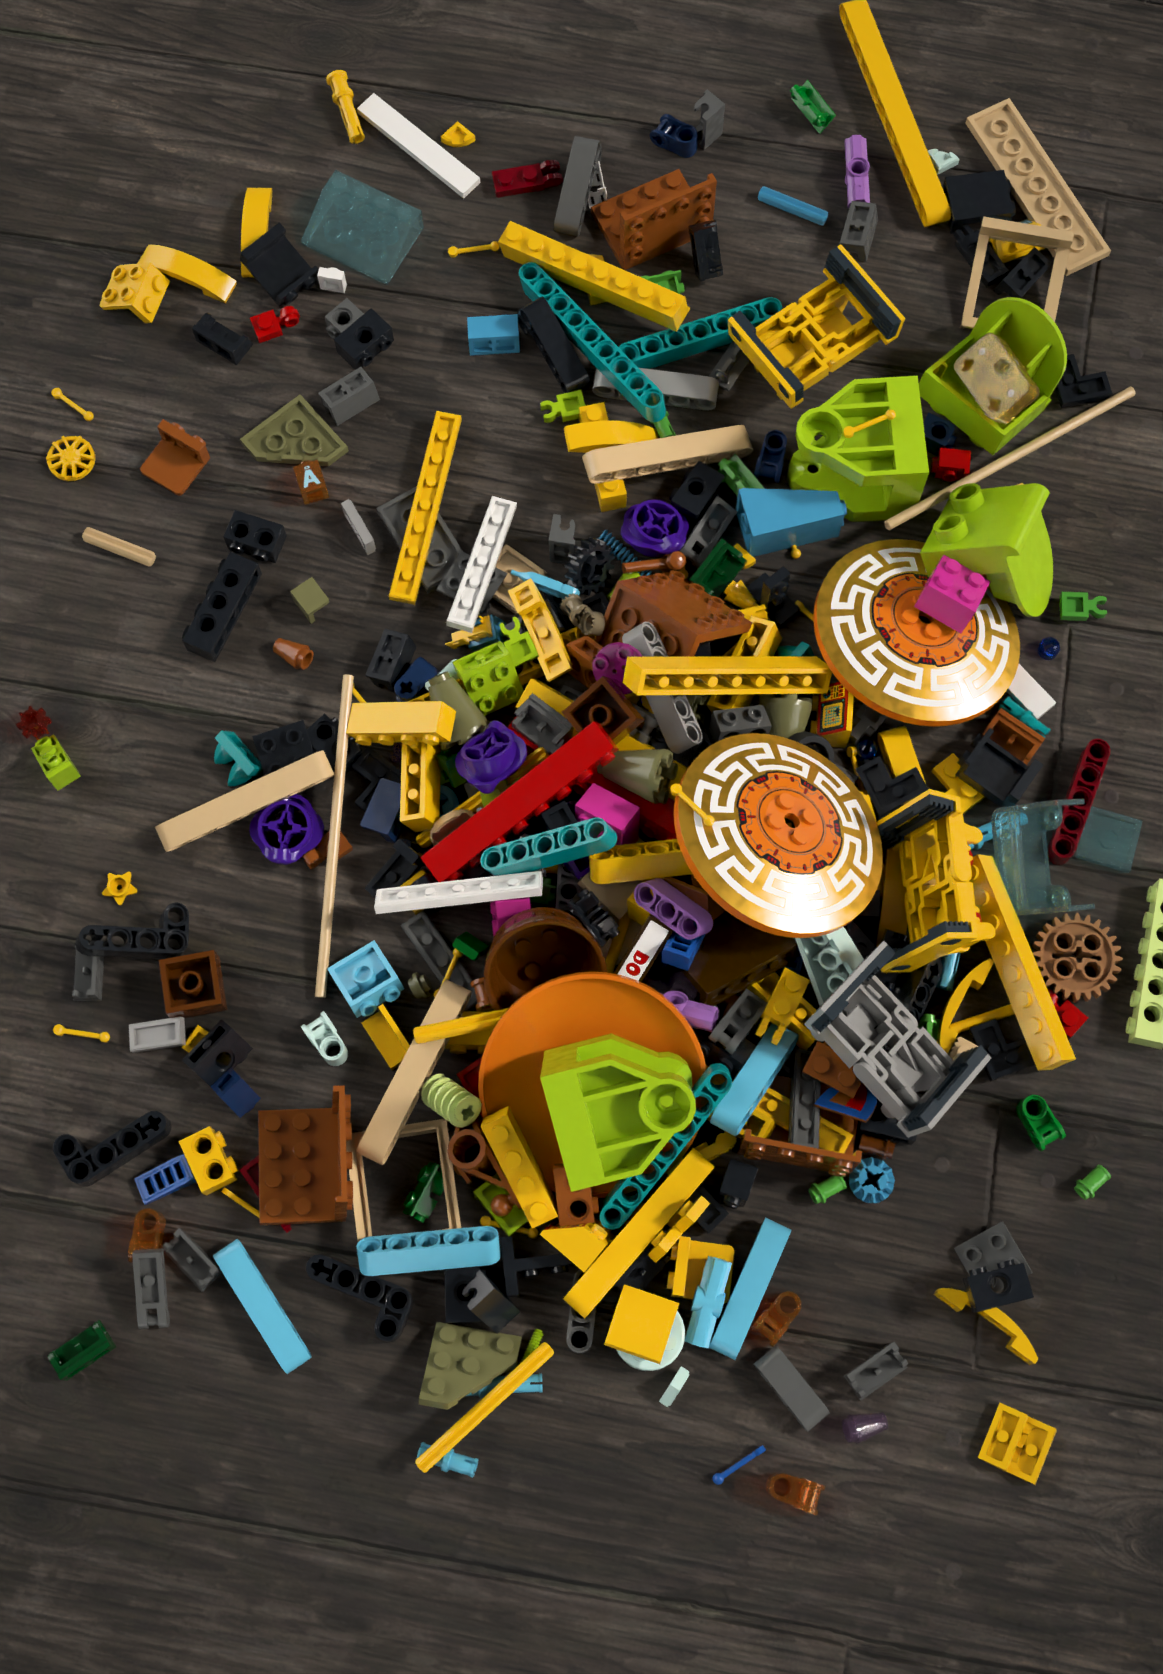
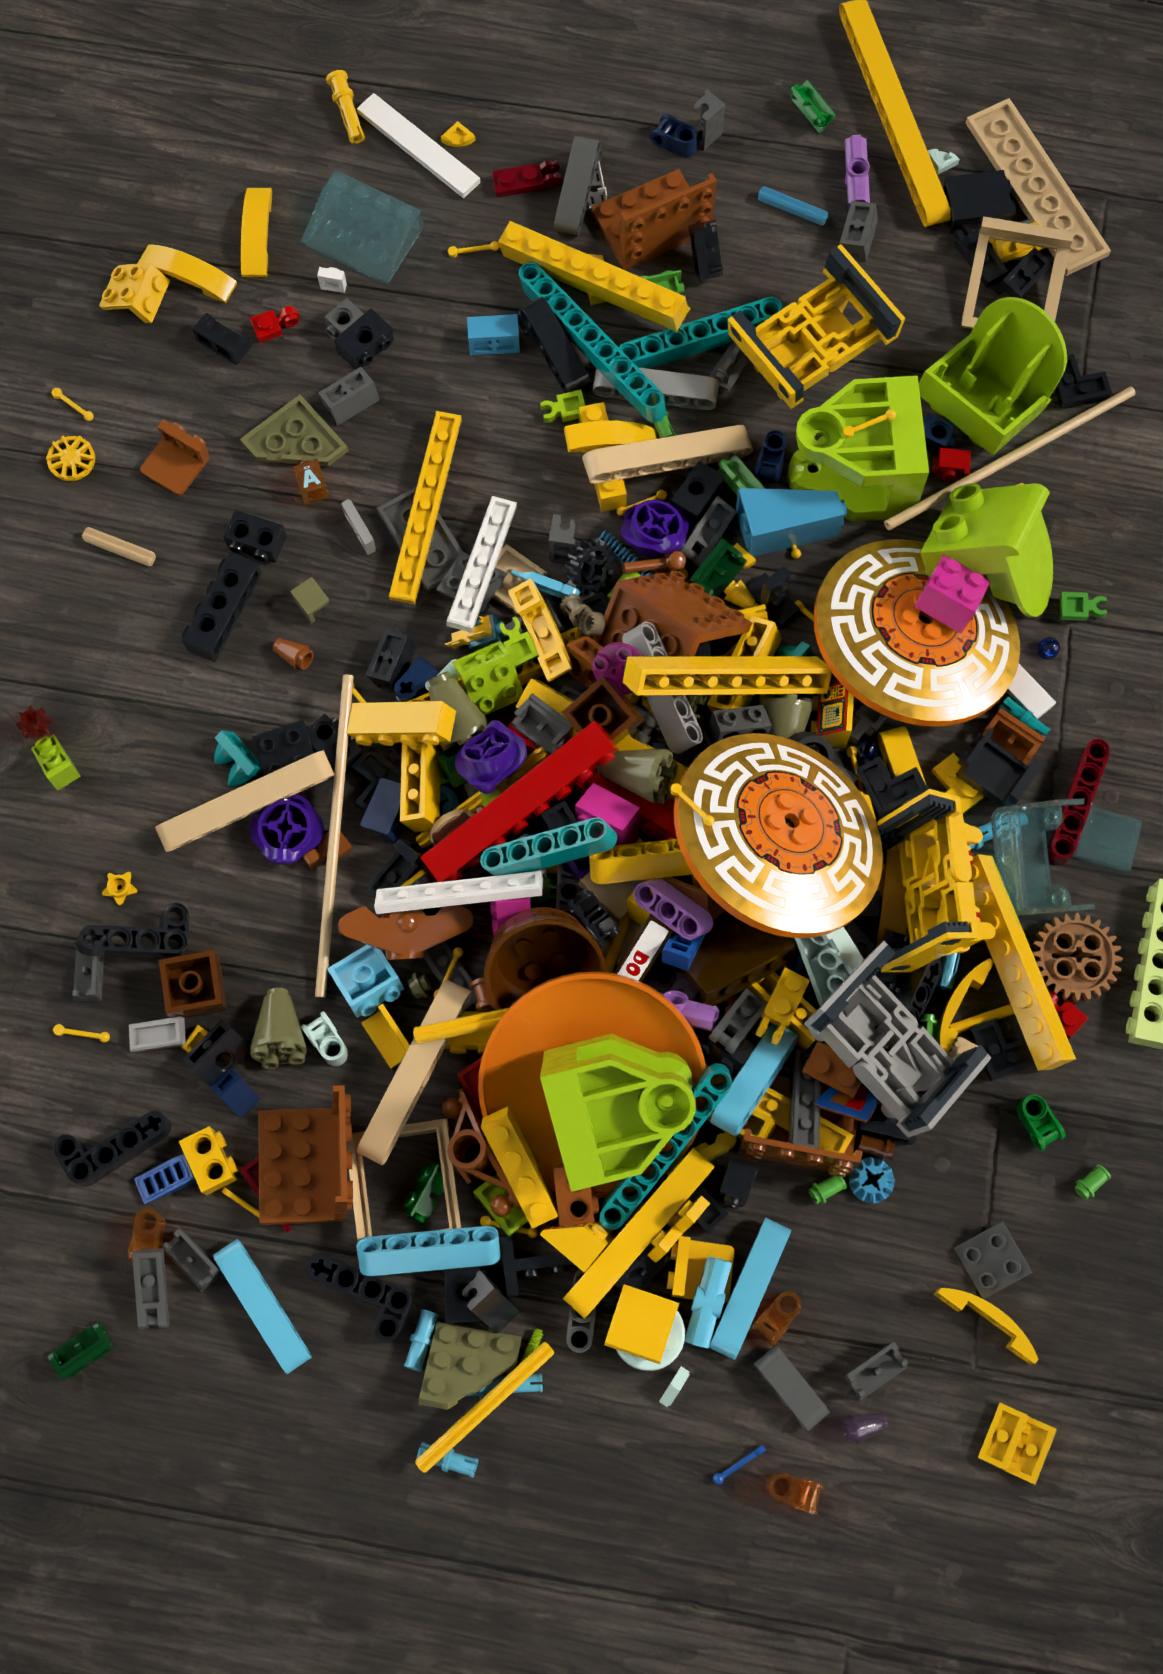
(278, 266): black panel -> none
(278, 1032): none -> olive cone
(405, 932): none -> dark orange piece
(421, 1340): none -> medium azure pin
(450, 1100): yellowish green piece -> none
(470, 945): green tile -> none
(661, 495): none -> yellow hinge
(992, 383): clear yellow axle -> none
(1015, 1286): black brick -> none

